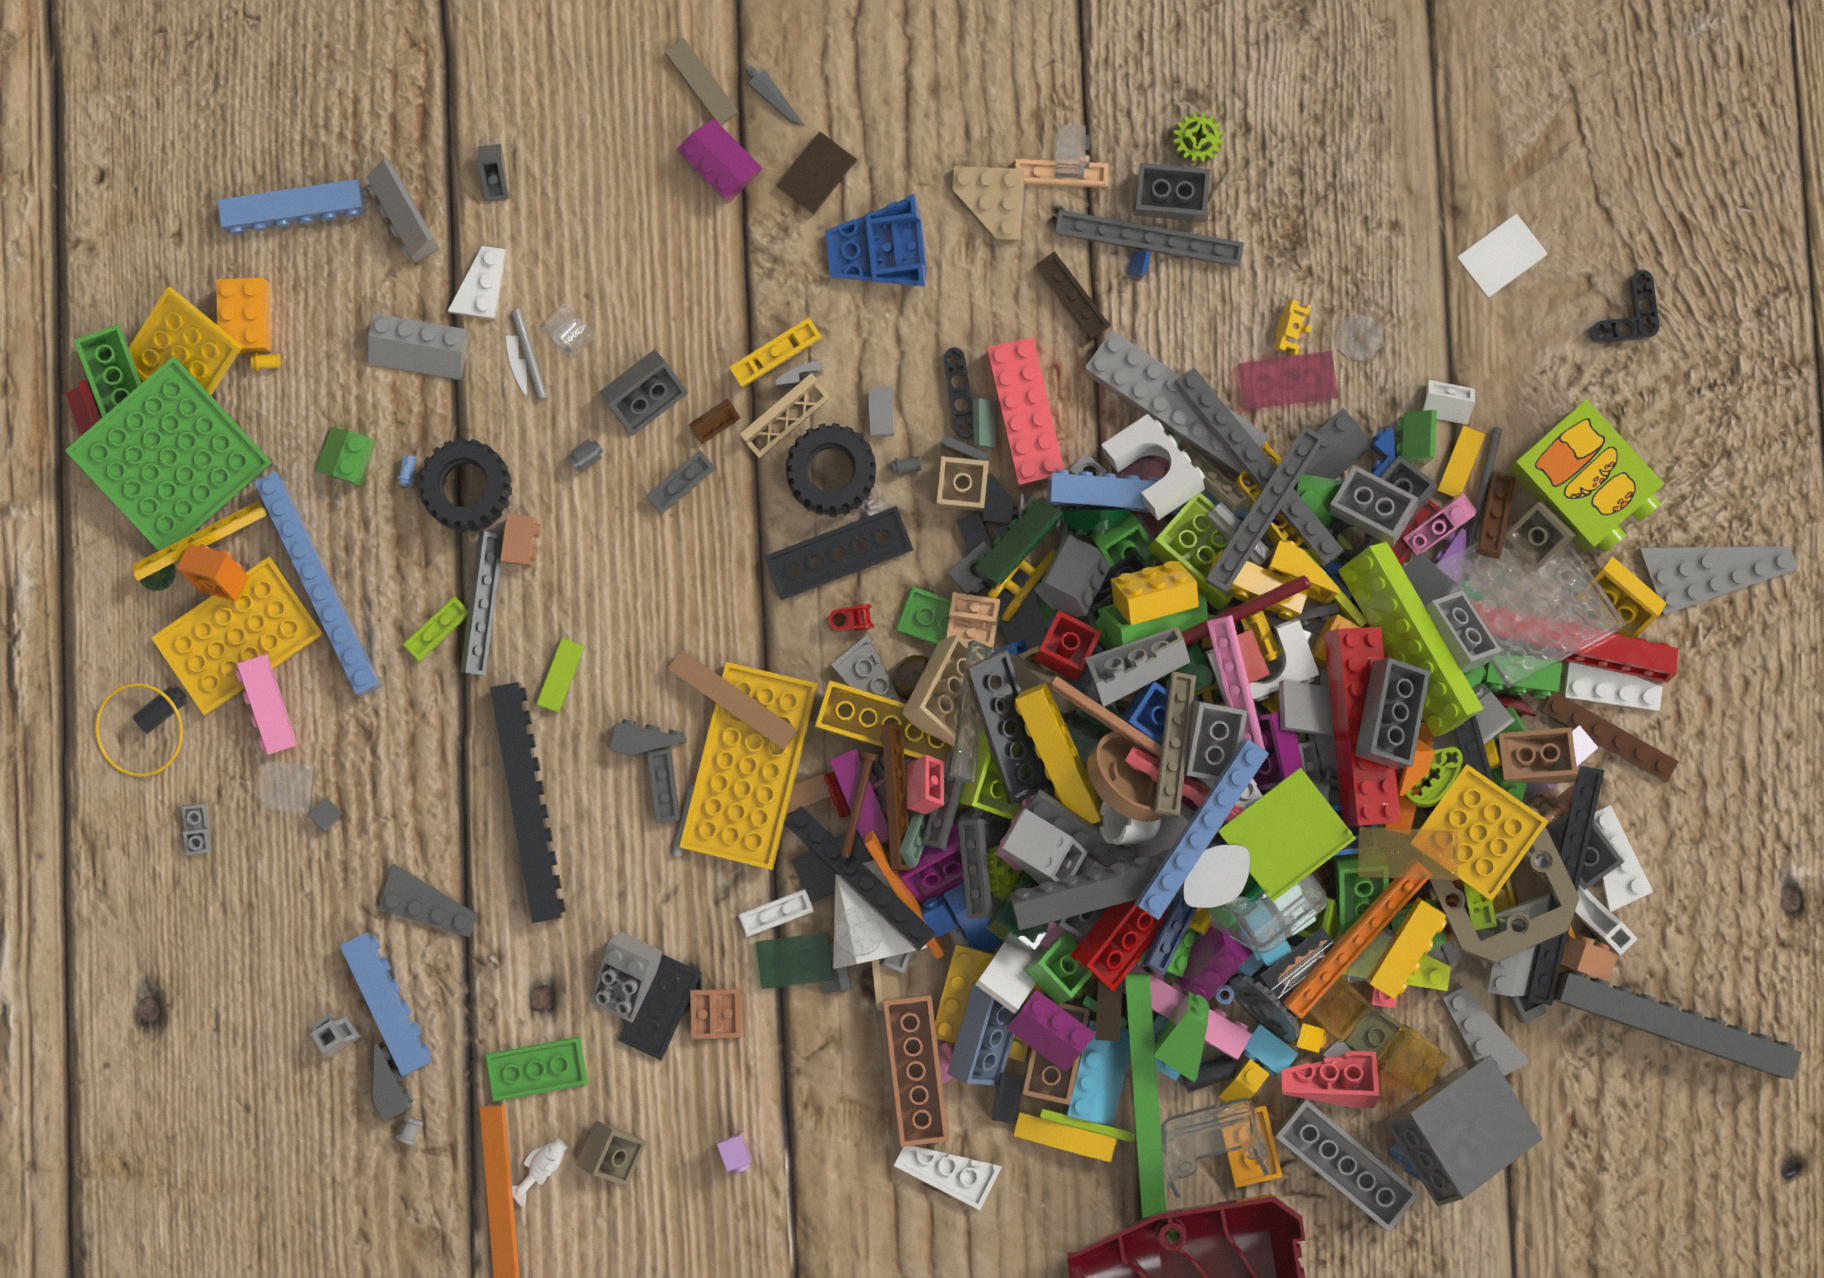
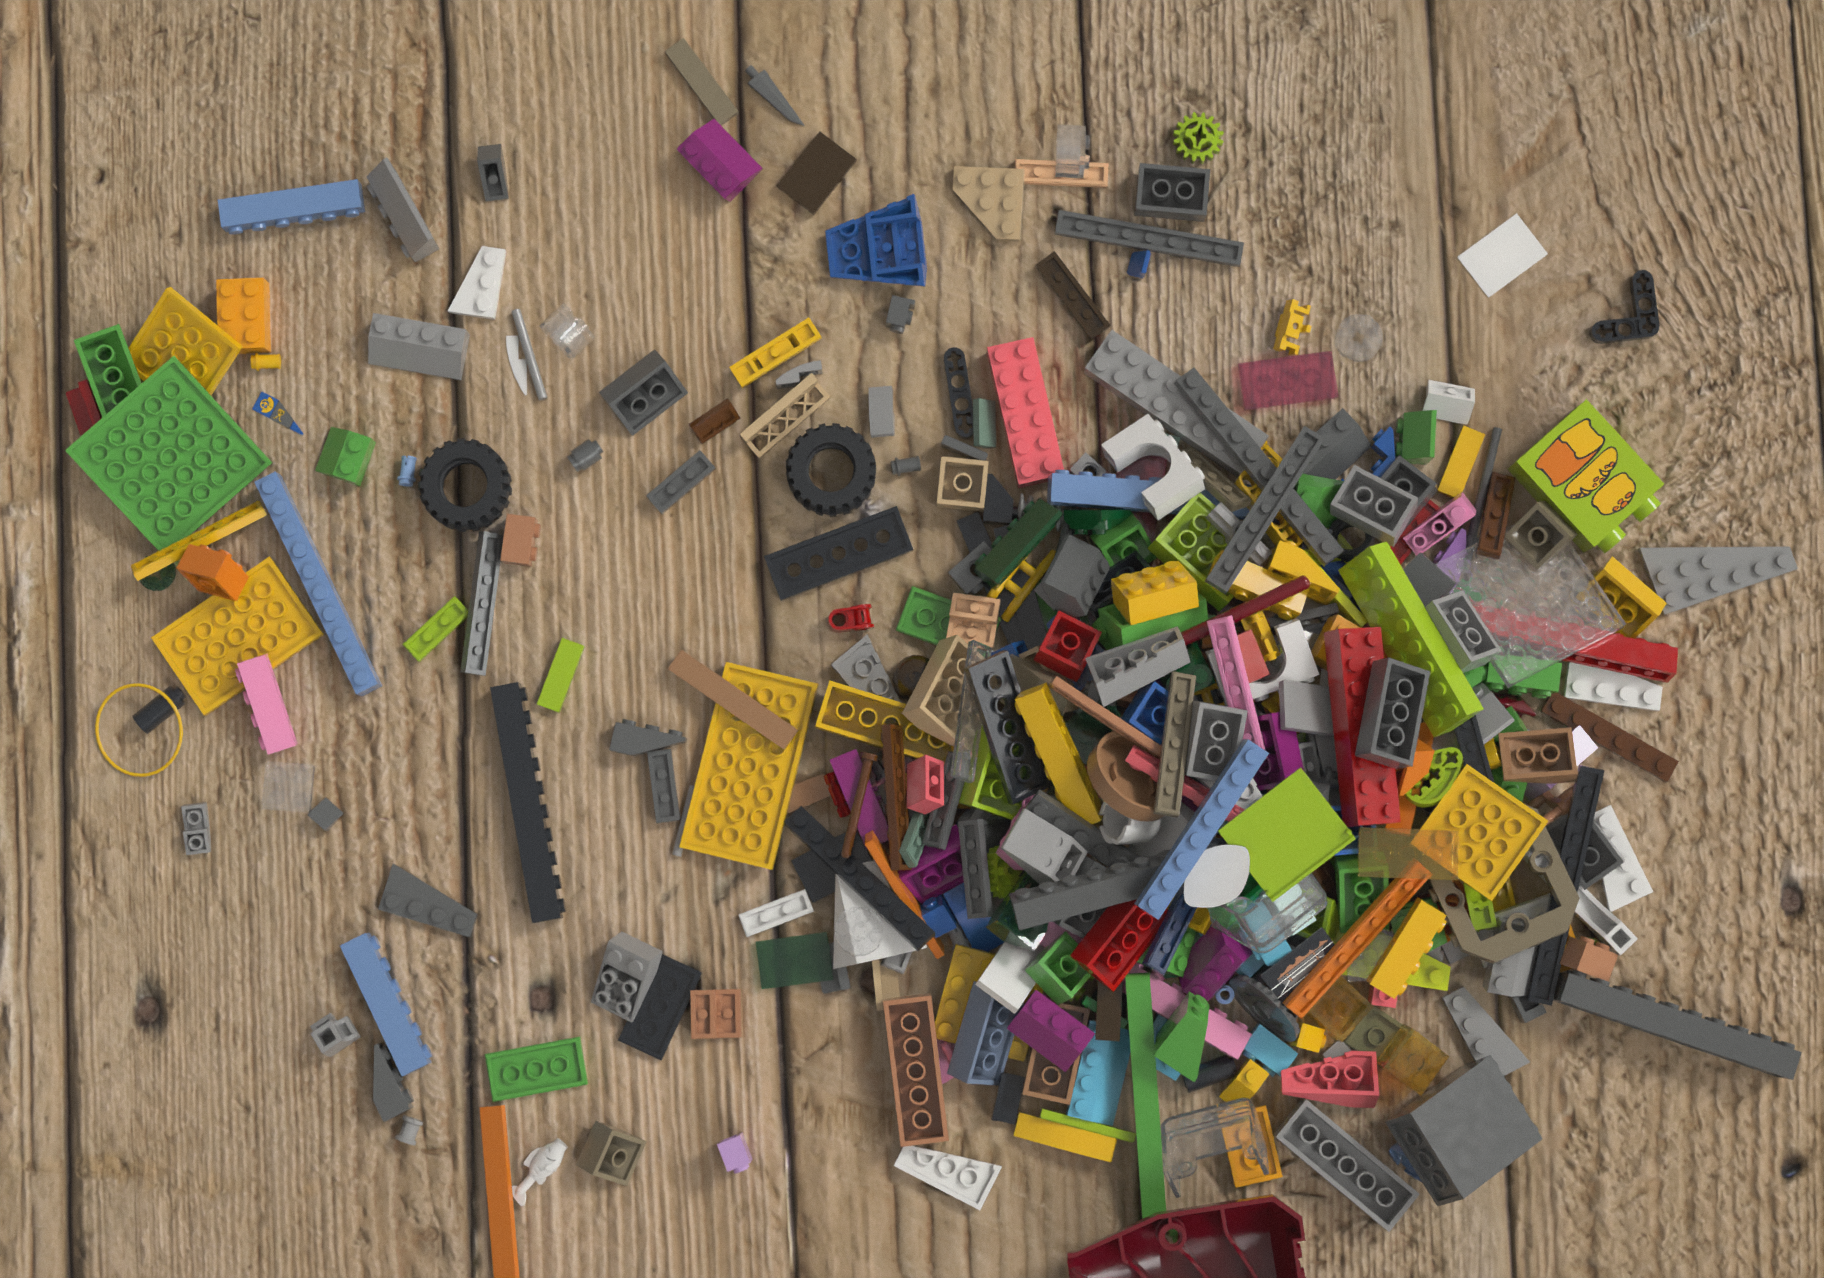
(275, 410): none -> sticker
(899, 314): none -> dark grey brick

